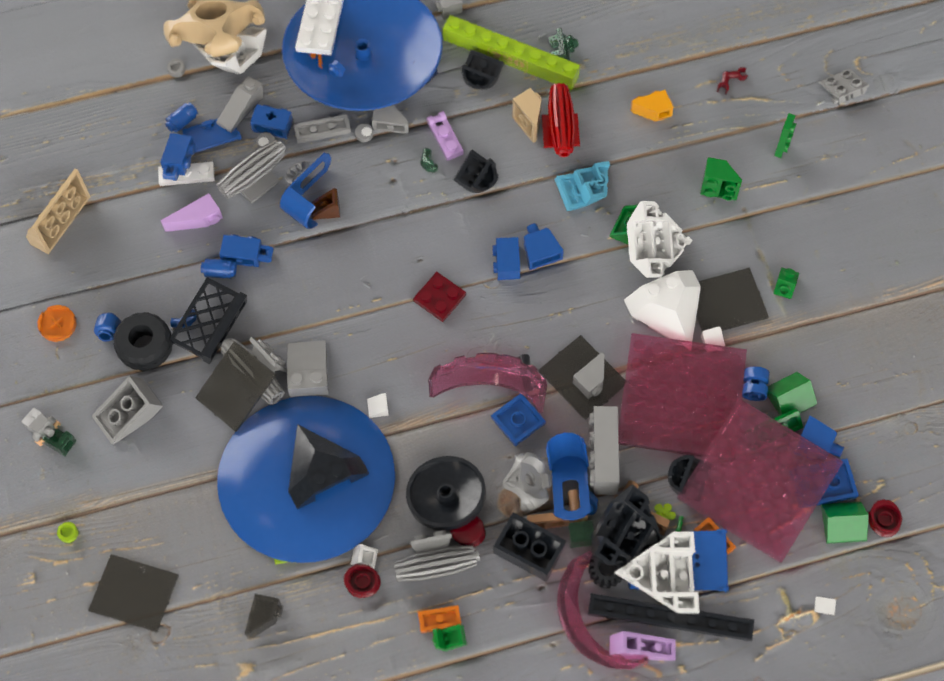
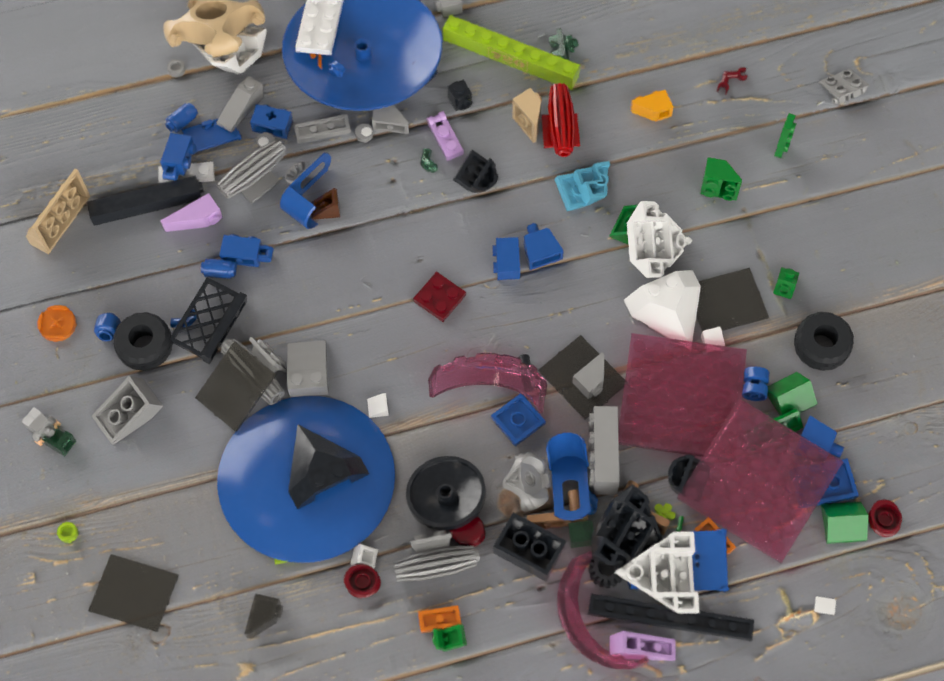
(144, 200): none -> black brick
(460, 95): none -> black brick
(481, 70): black slope -> none
(827, 325): none -> black tyre

